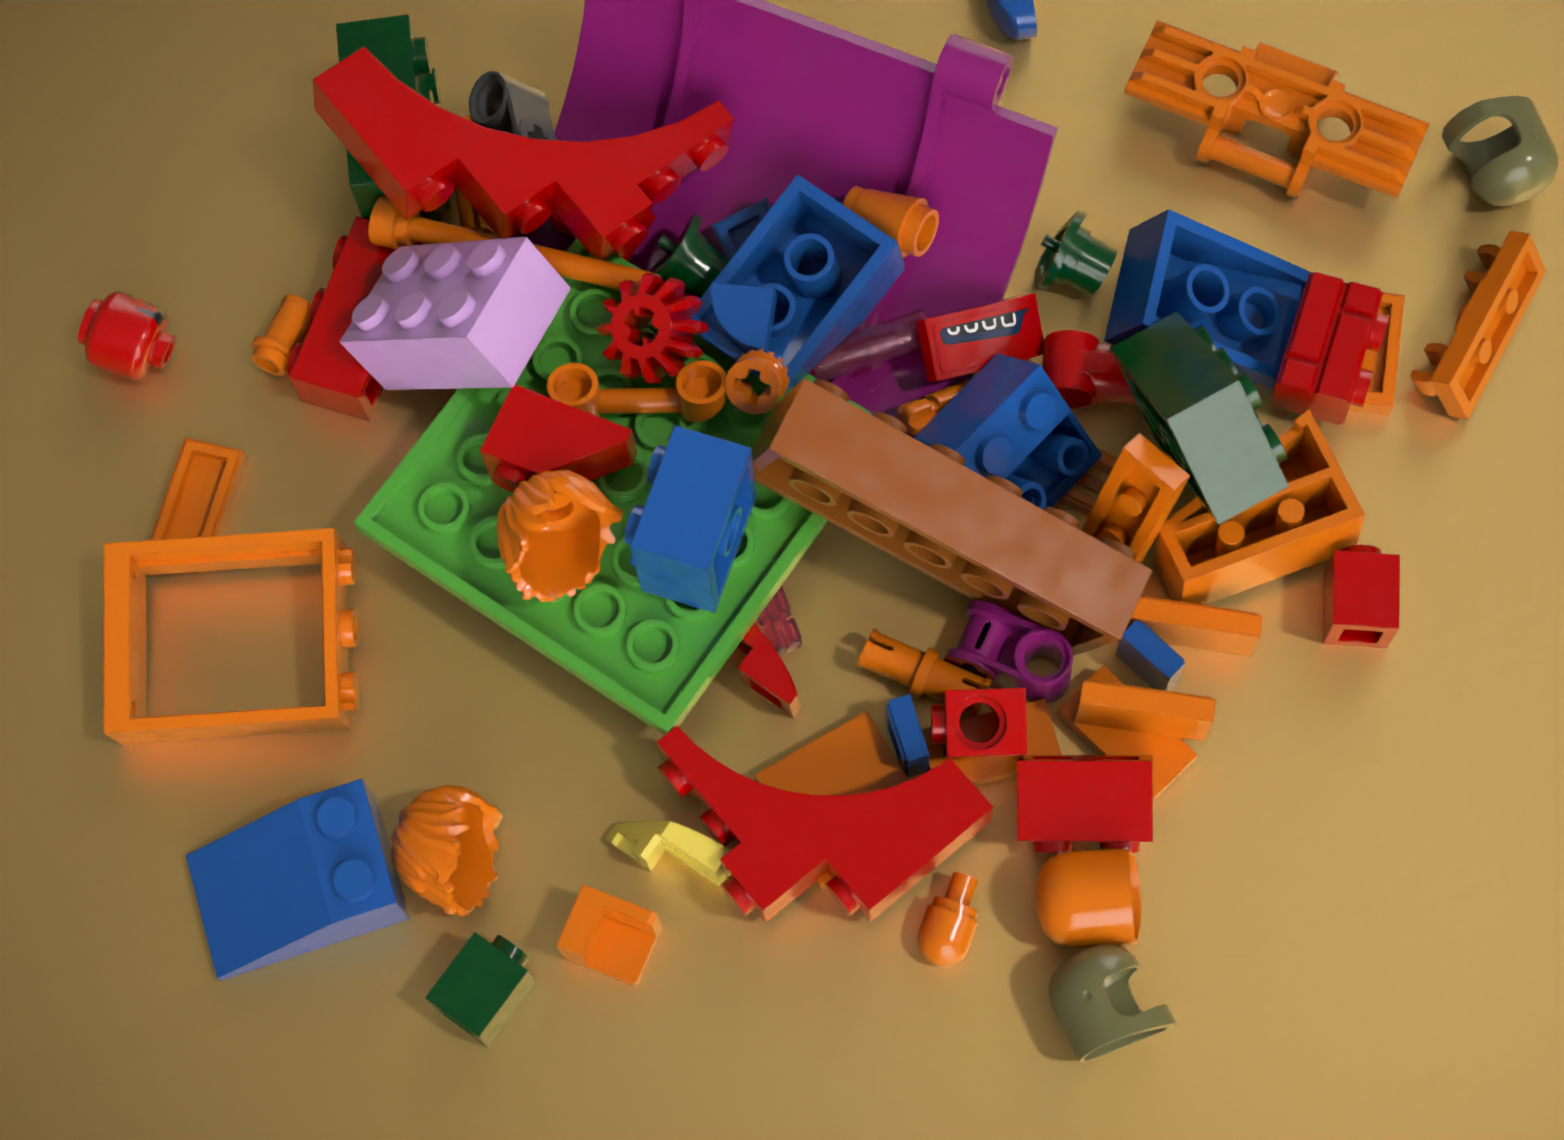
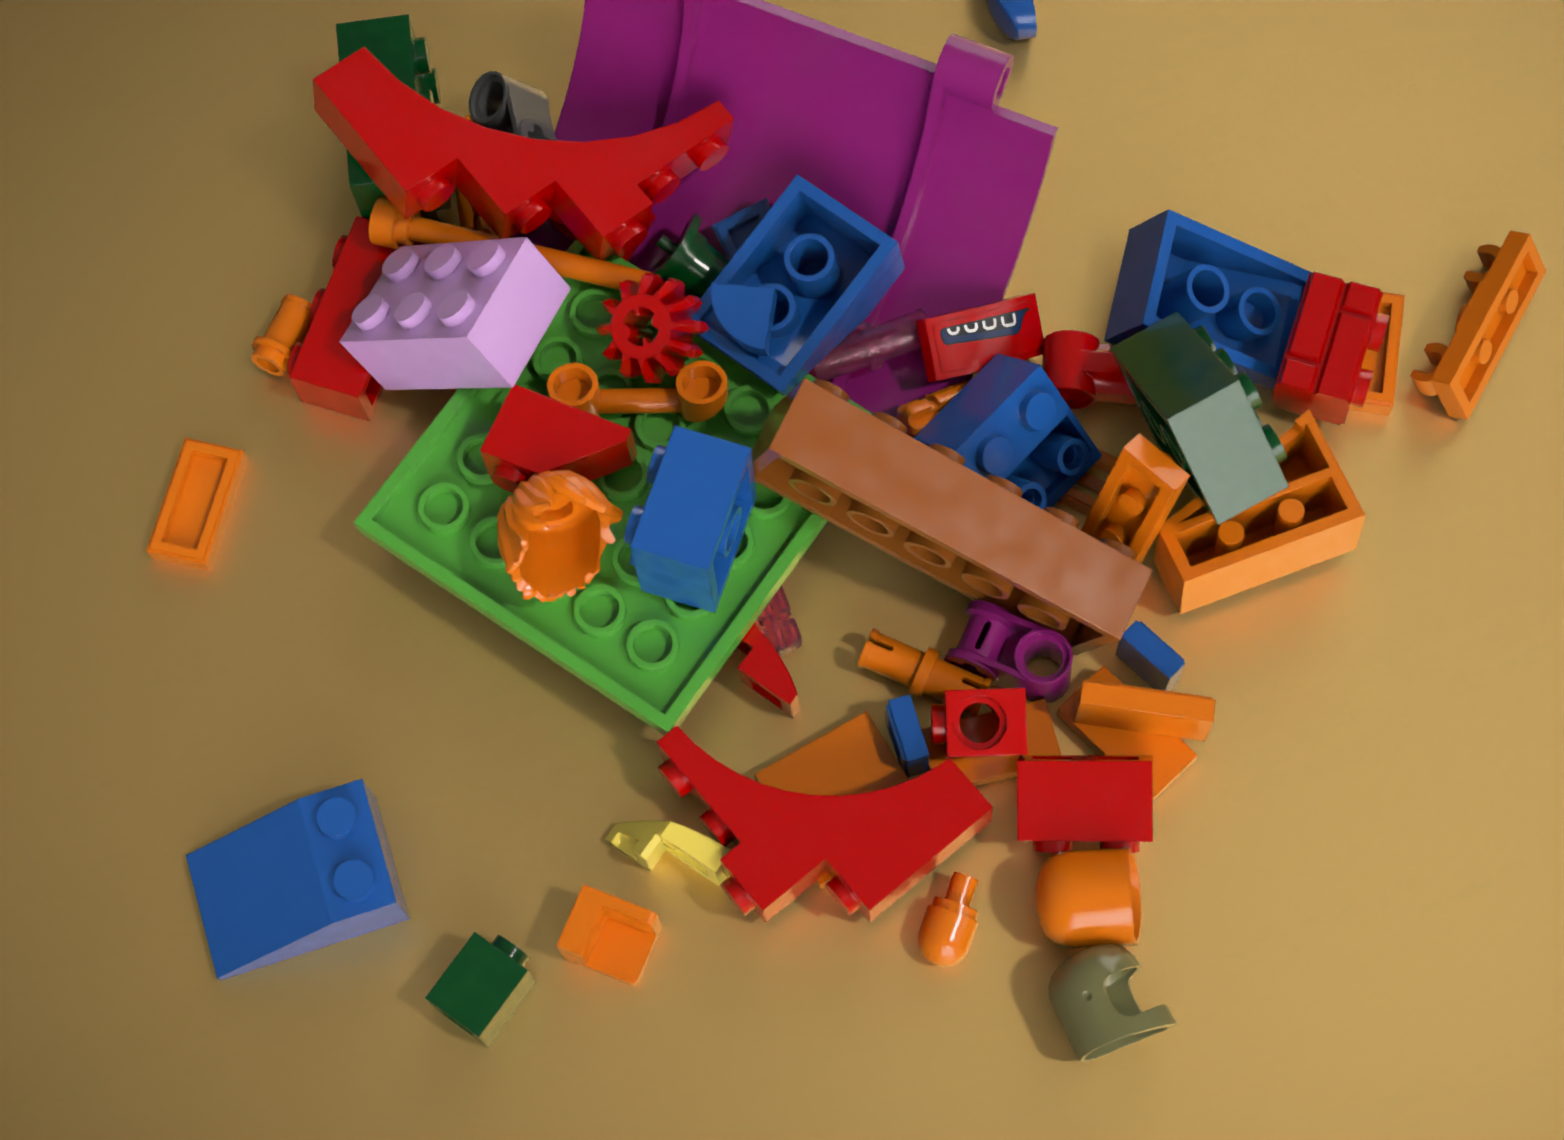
(126, 336): red head -> none
(126, 639): orange window -> none
(447, 847): orange hair -> none
(771, 373): orange bush -> none
(897, 215): orange cone -> none
(1074, 258): dark green piece -> none
(1200, 625): orange tile -> none
(1281, 94): orange piece -> none
(1361, 597): red brick -> none
(1511, 163): olive helmet -> none

